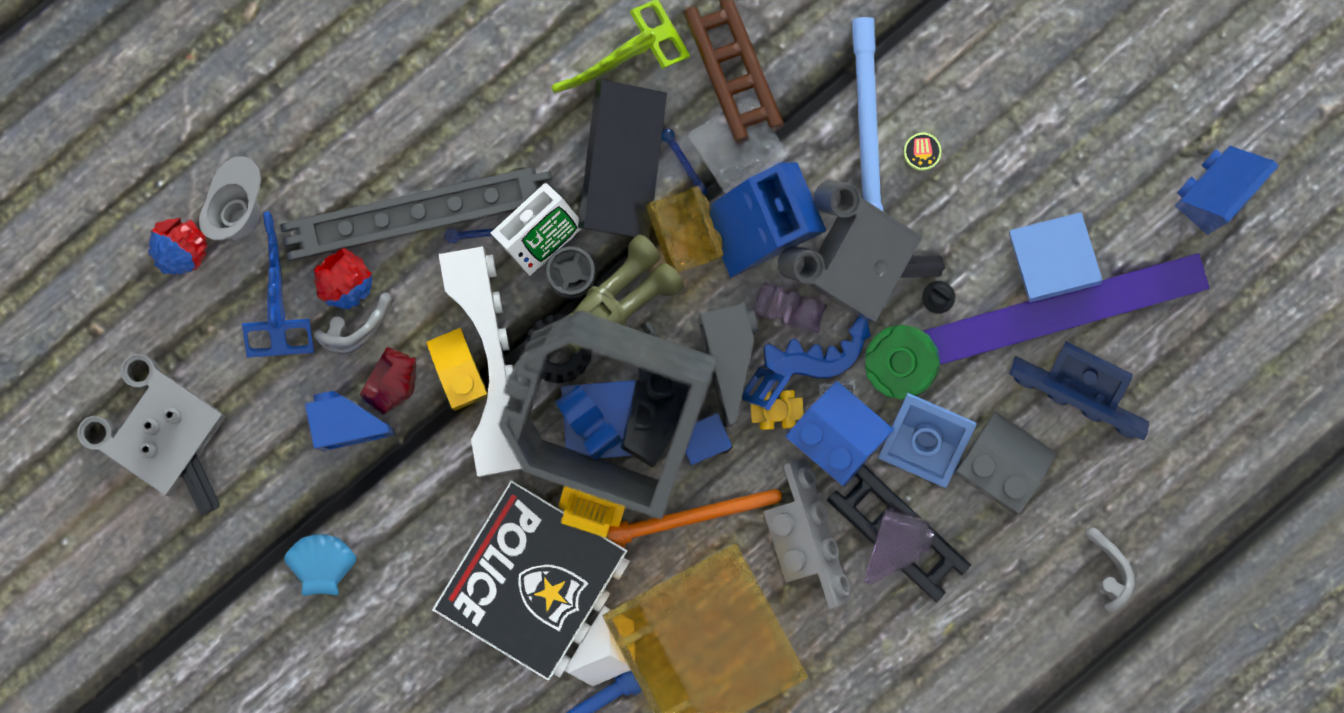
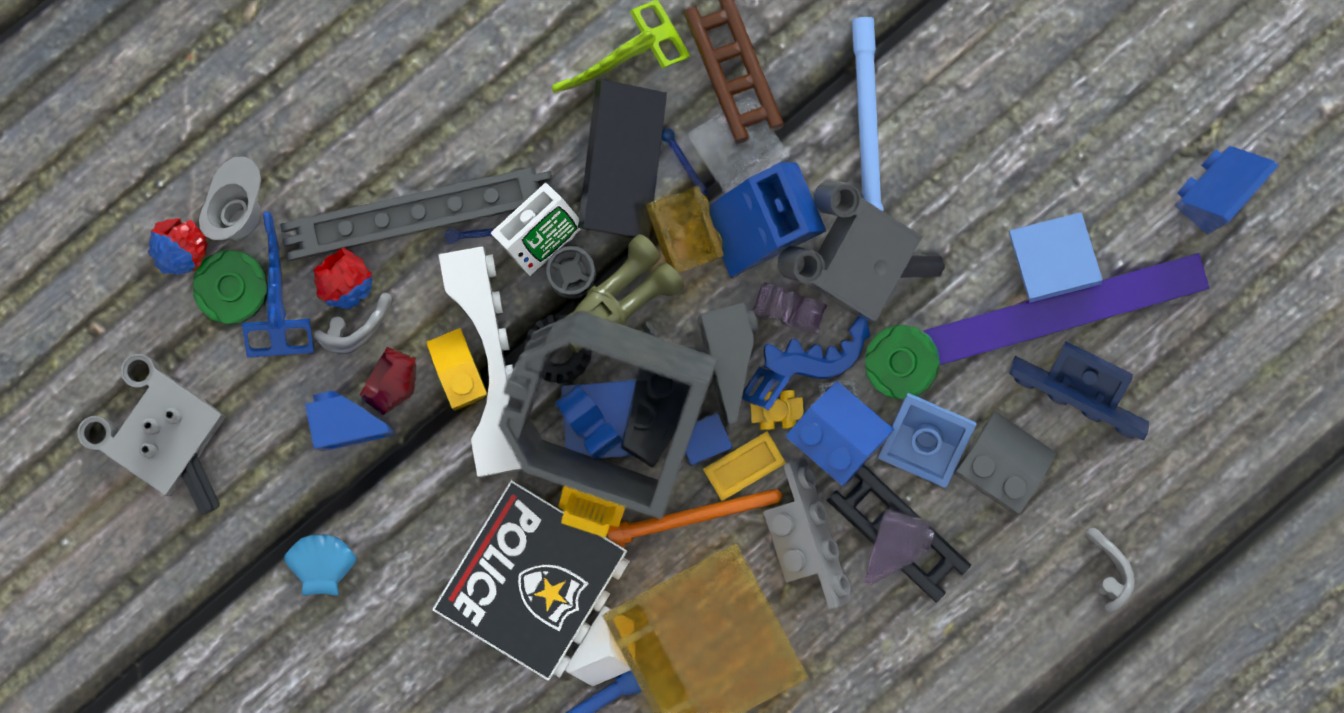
(230, 287): none -> green tile
(744, 466): none -> yellow tile
(922, 152): tile -> none
(938, 297): black piece -> none

